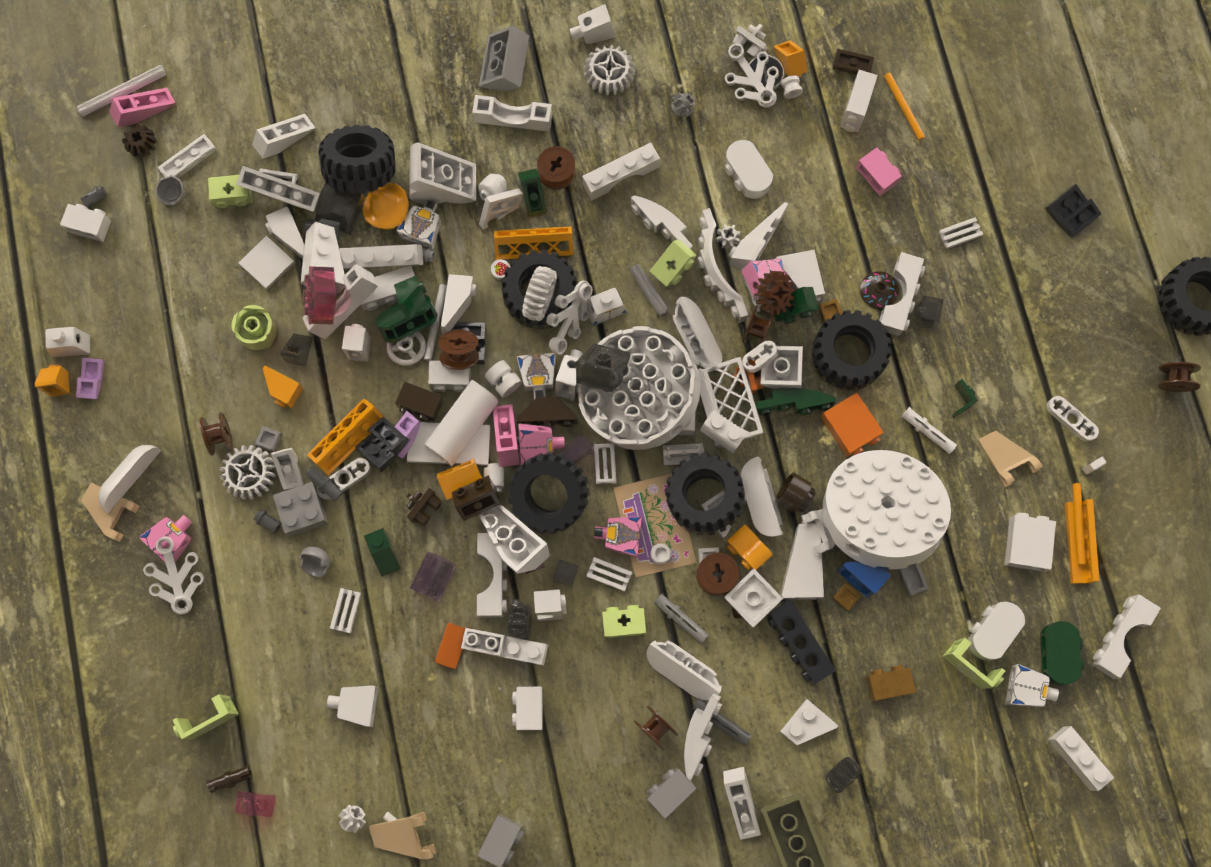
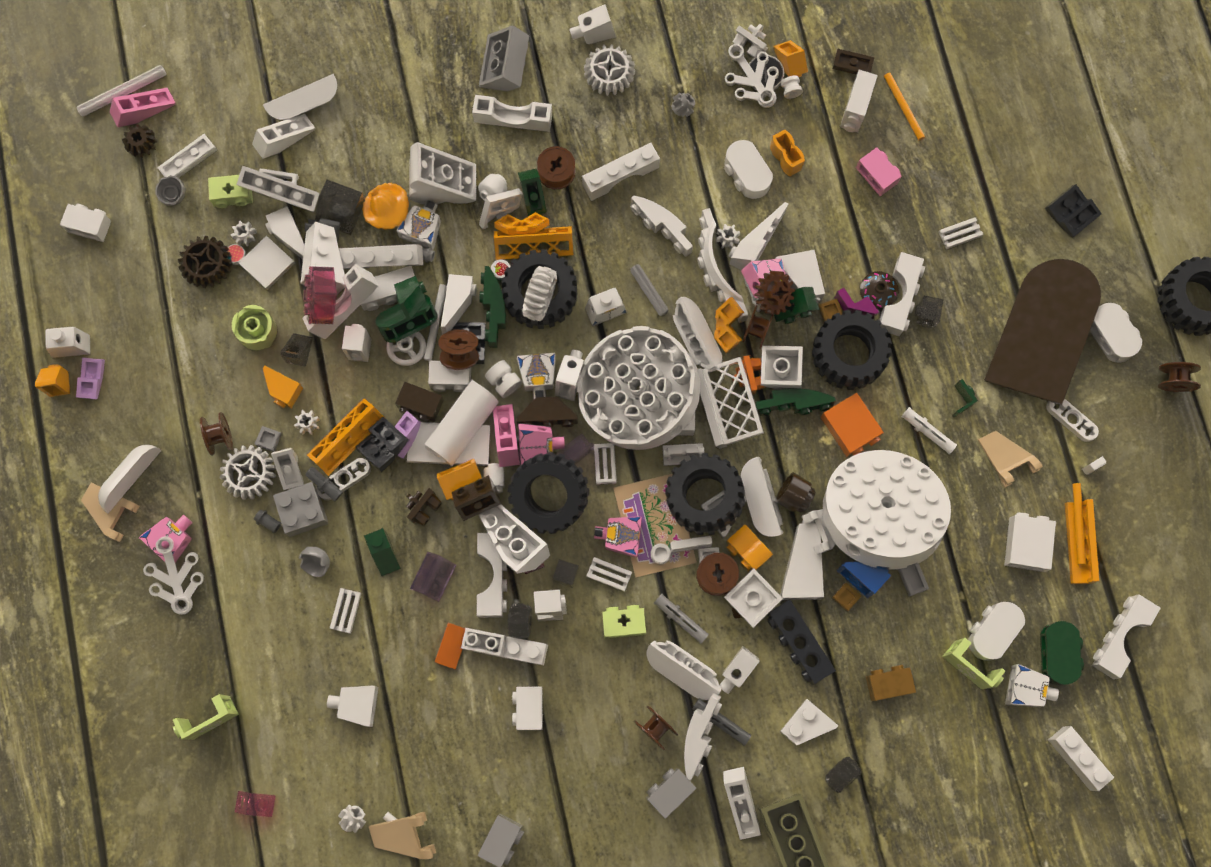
(93, 196): dark grey pin -> none
(202, 275): none -> dark brown gear
(229, 779): dark brown pin -> none
(237, 253): none -> coral tile
(243, 233): none -> white gear
(302, 99): none -> white brick
(312, 423): none -> white gear
(357, 159): black tyre -> none
(494, 304): none -> dark green slope
(514, 226): none -> light orange tile
(572, 315): white plant -> none
(602, 367): clear smoke slope -> none
(664, 269): yellowish green brick -> none
(690, 544): none -> white tile
(723, 431): white brick -> none
(724, 332): none -> light orange tile
(745, 662): none -> white torso
(757, 353): white beam -> none
(787, 153): none -> light orange brick
(864, 305): none -> magenta slope
(1046, 330): none -> dark brown piece
(1115, 333): none -> white brick

